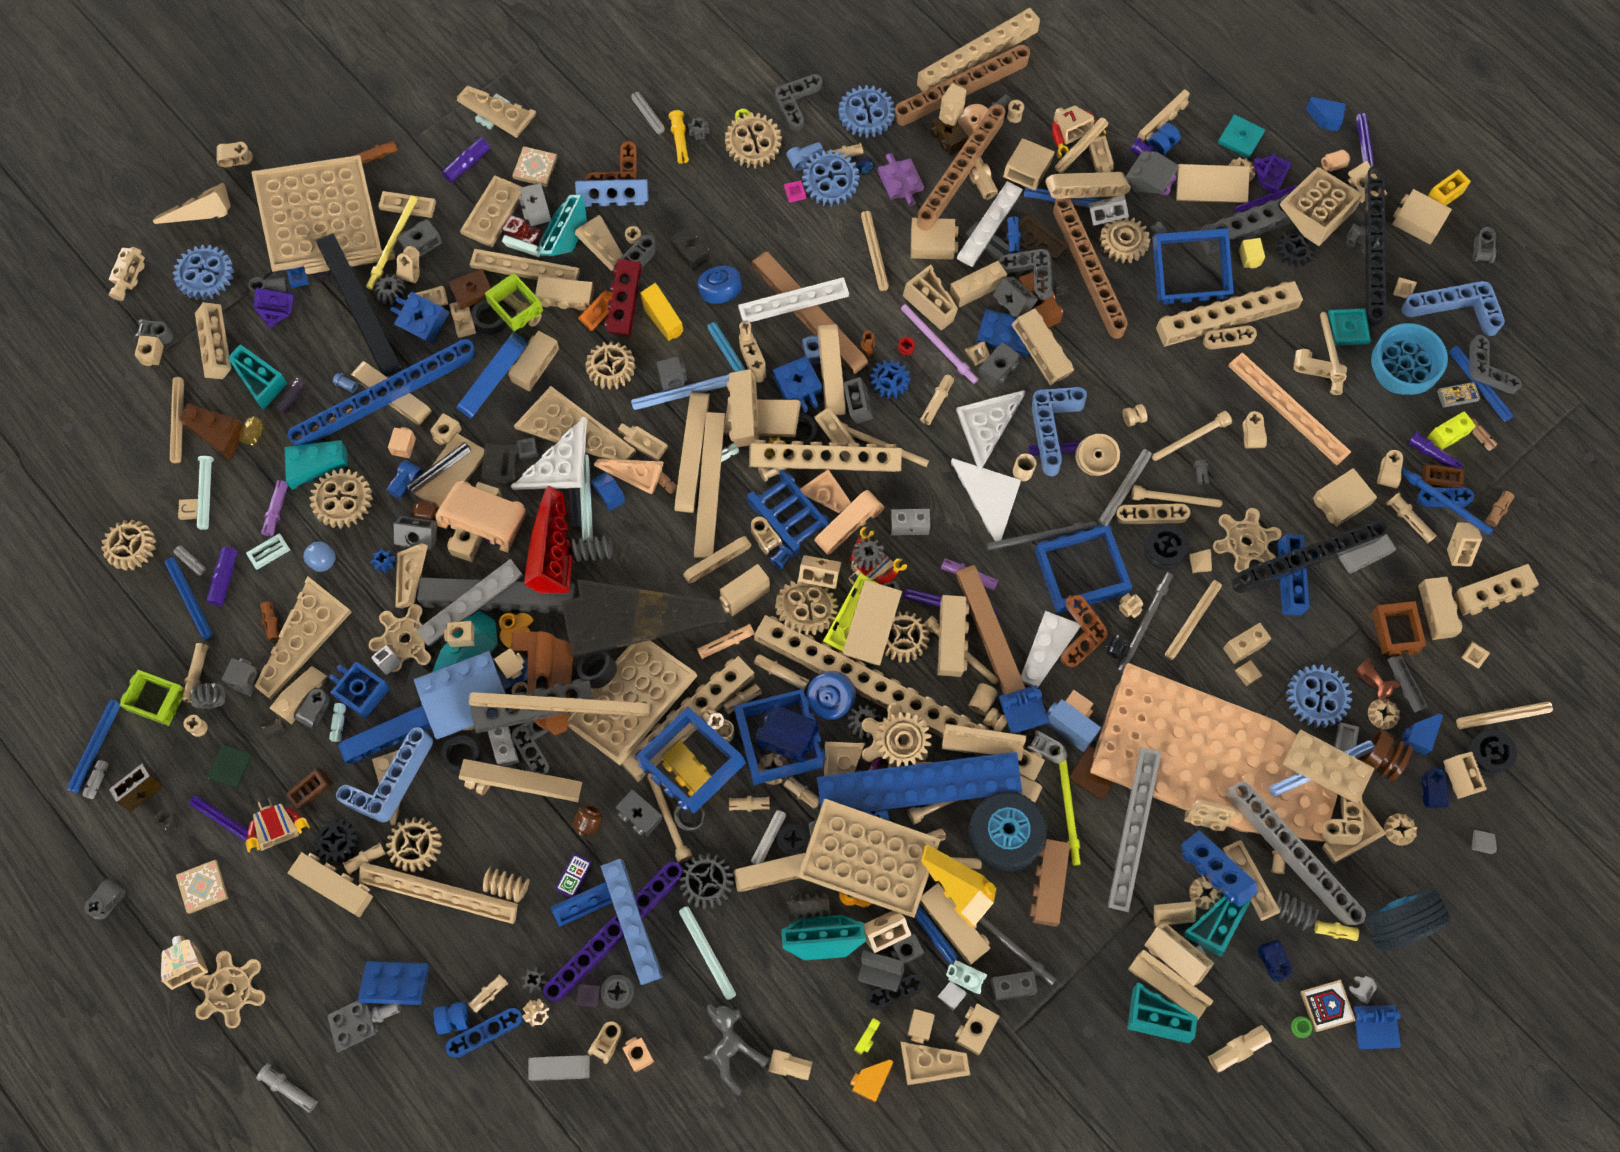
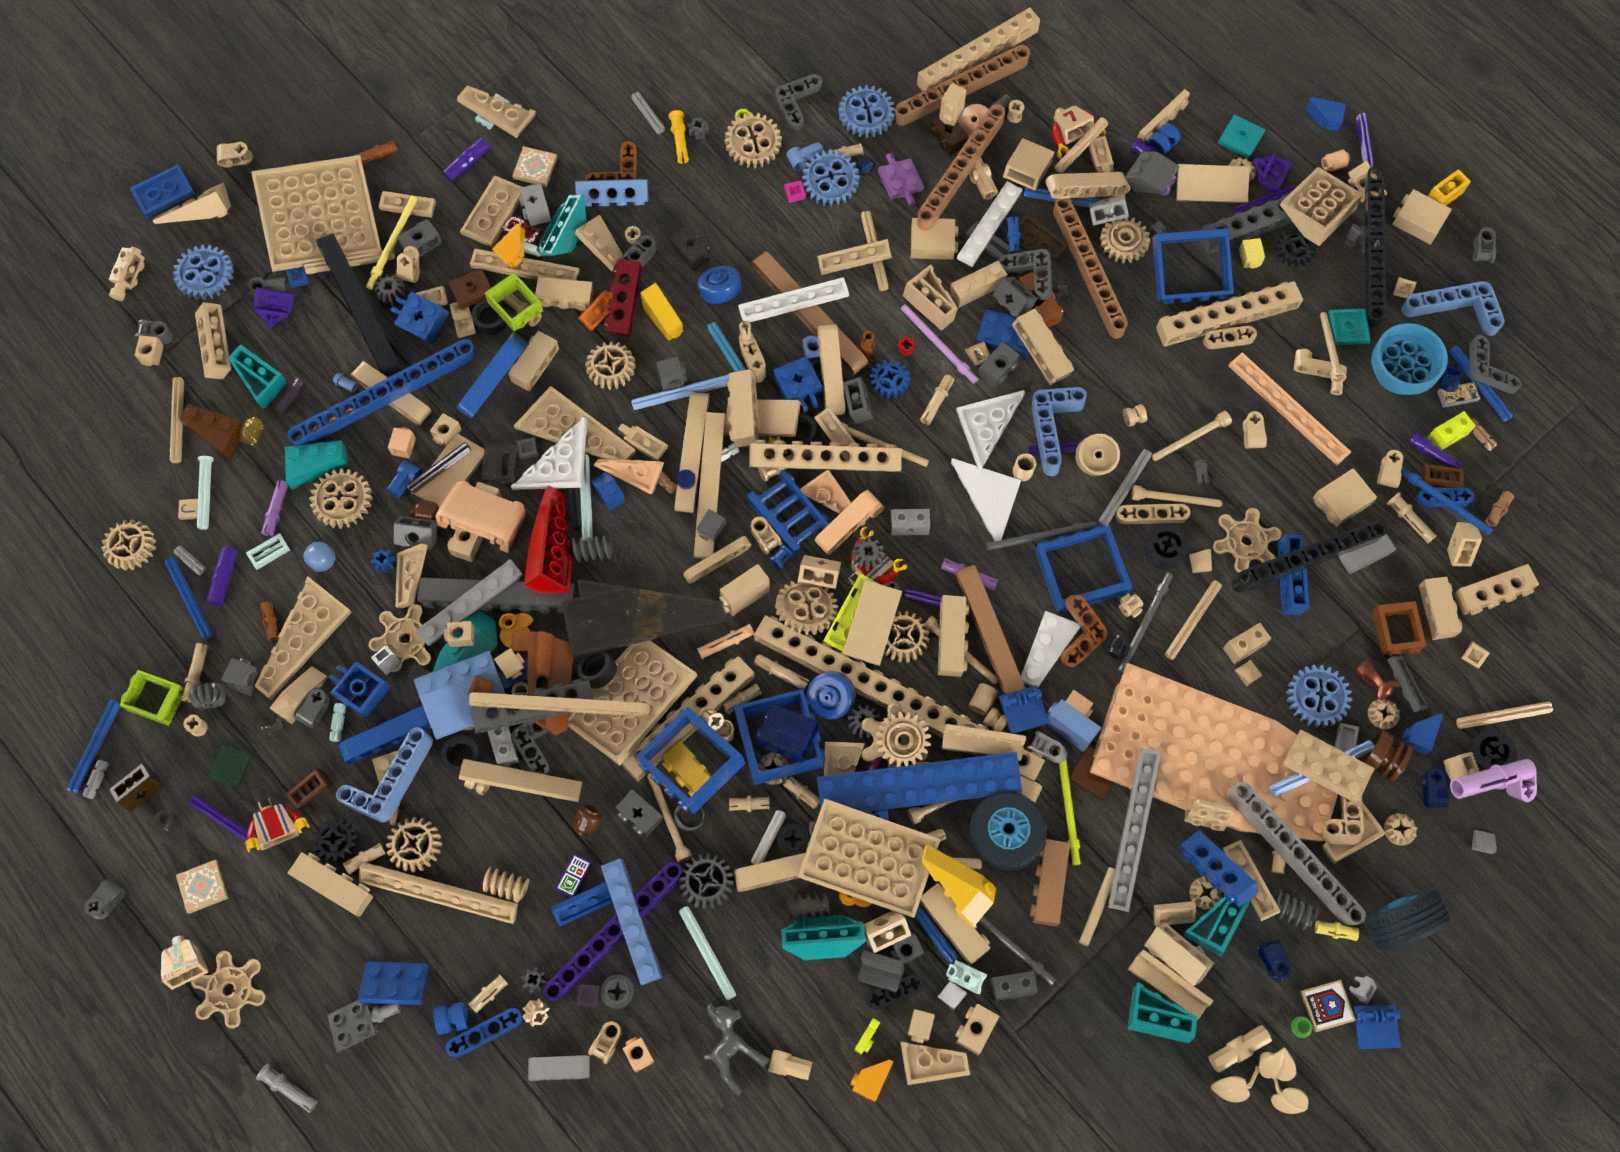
(162, 191): none -> blue plate
(480, 685): none -> dark orange tile
(511, 247): none -> light orange slope
(686, 479): none -> clear blue tile
(711, 526): none -> dark grey brick
(854, 257): none -> tan plate
(1097, 908): none -> tan piece
(1274, 1066): none -> tan plant
(1450, 378): none -> clear blue piece
(1517, 778): none -> lavender piece

